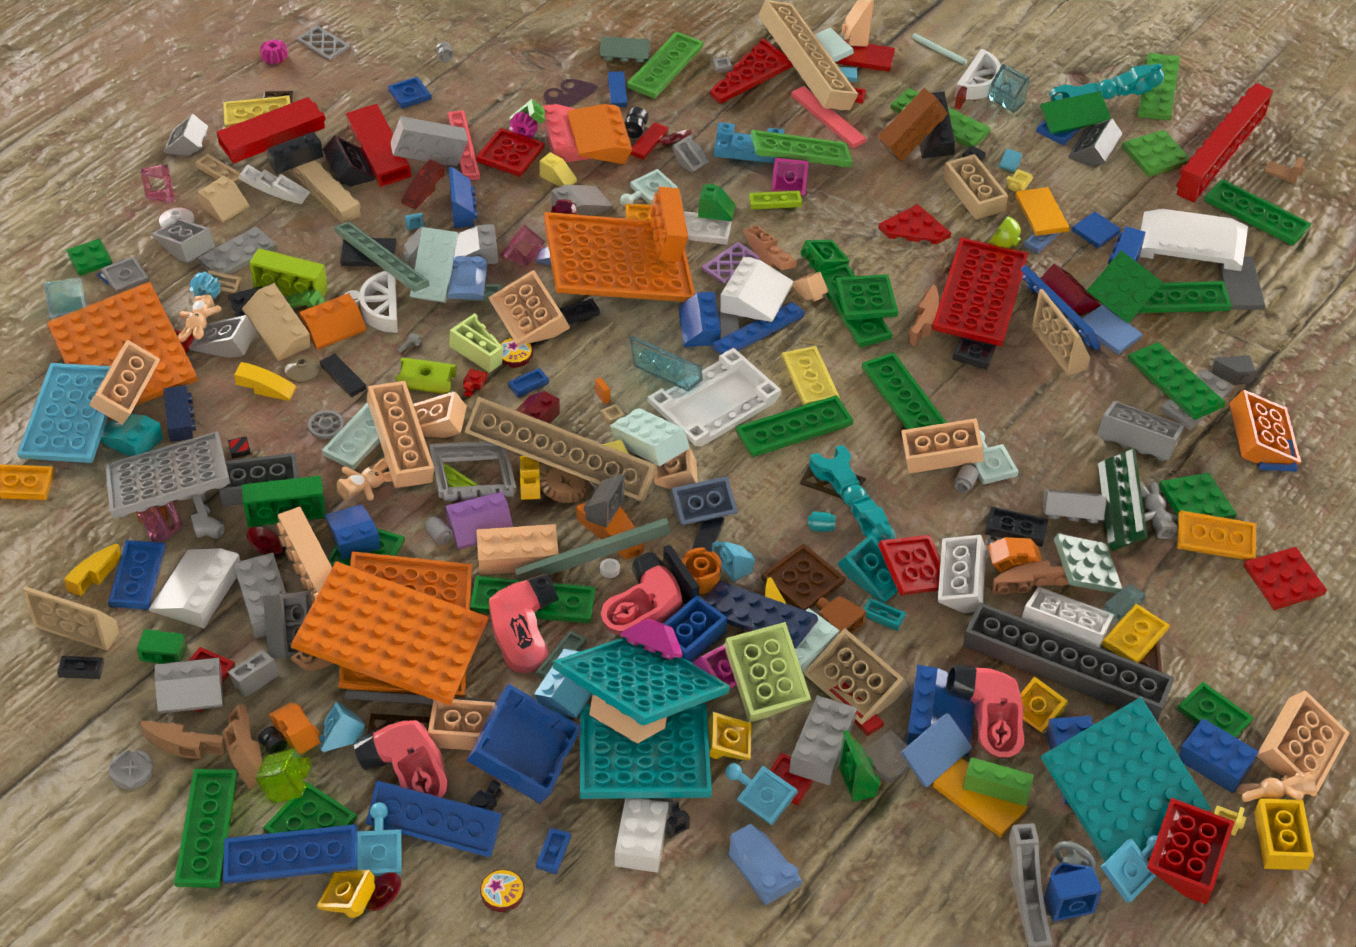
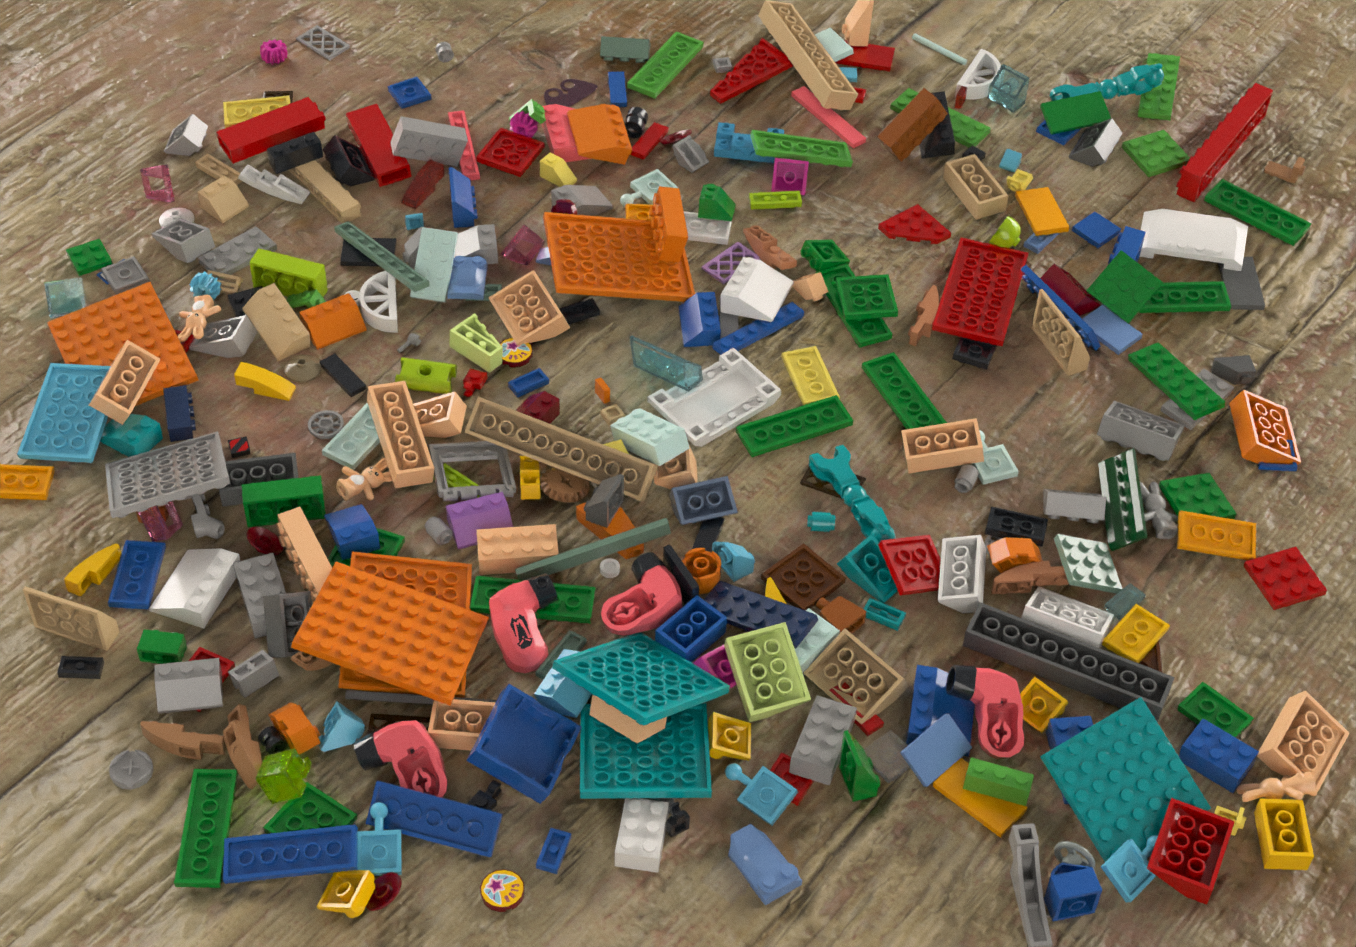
(654, 637): dark pink slope -> none

